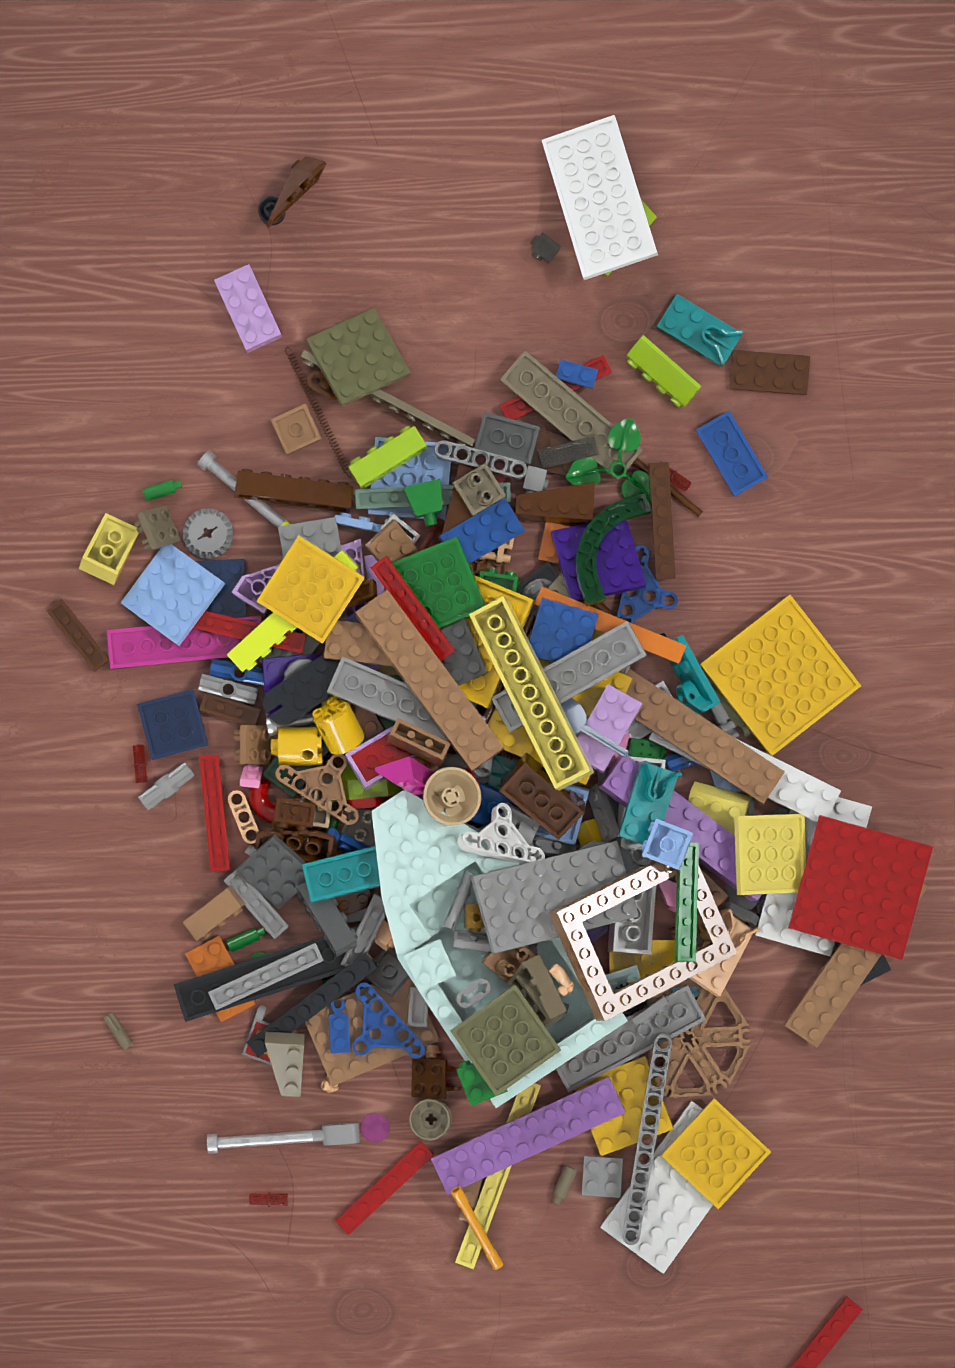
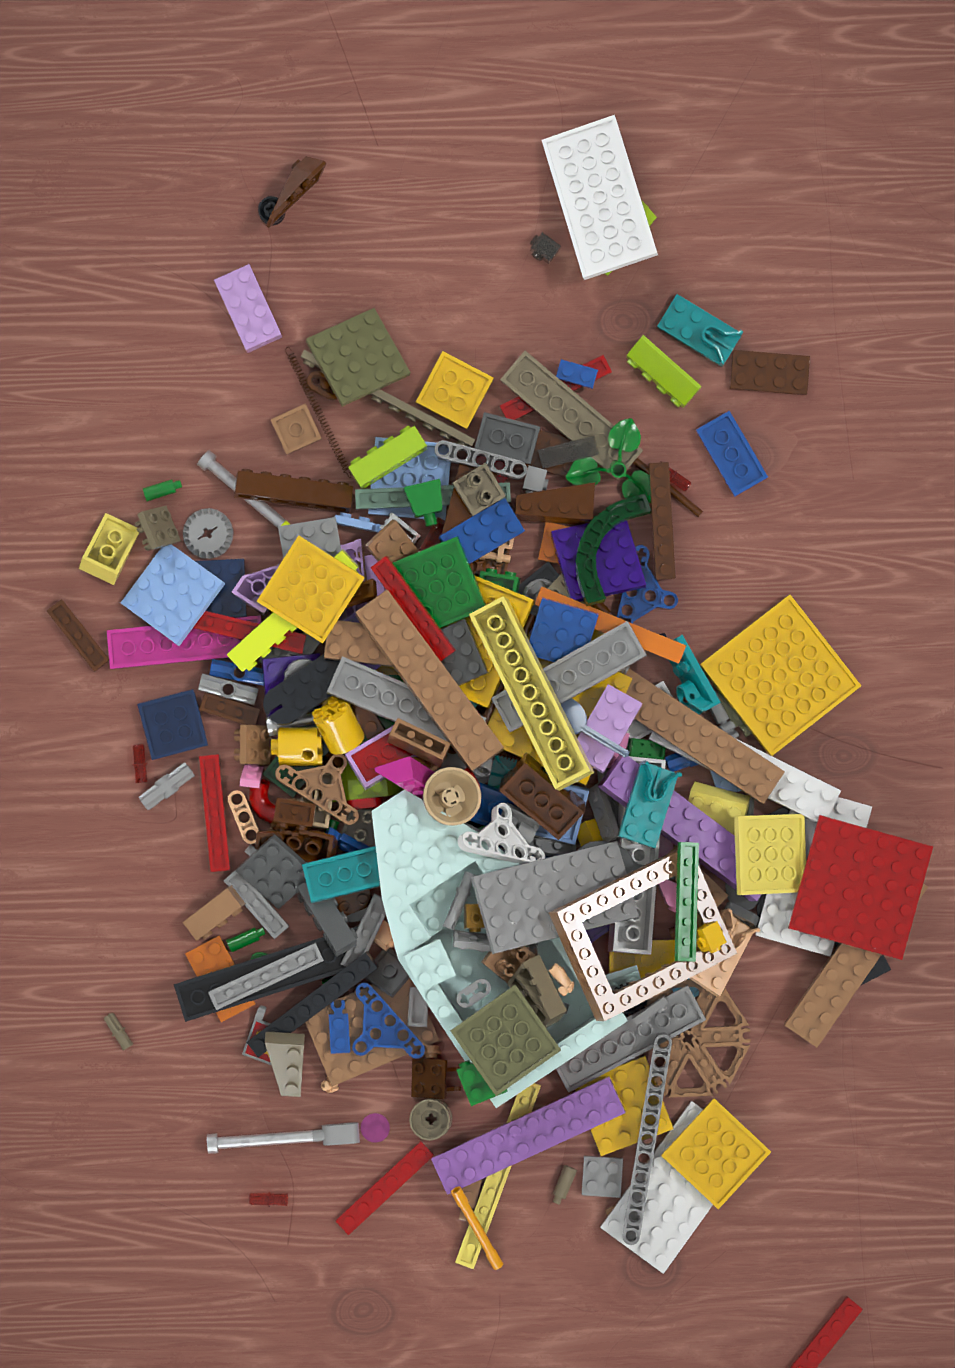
(454, 390): none -> yellow plate
(667, 843): light blue plate -> none
(710, 937): none -> yellow brick

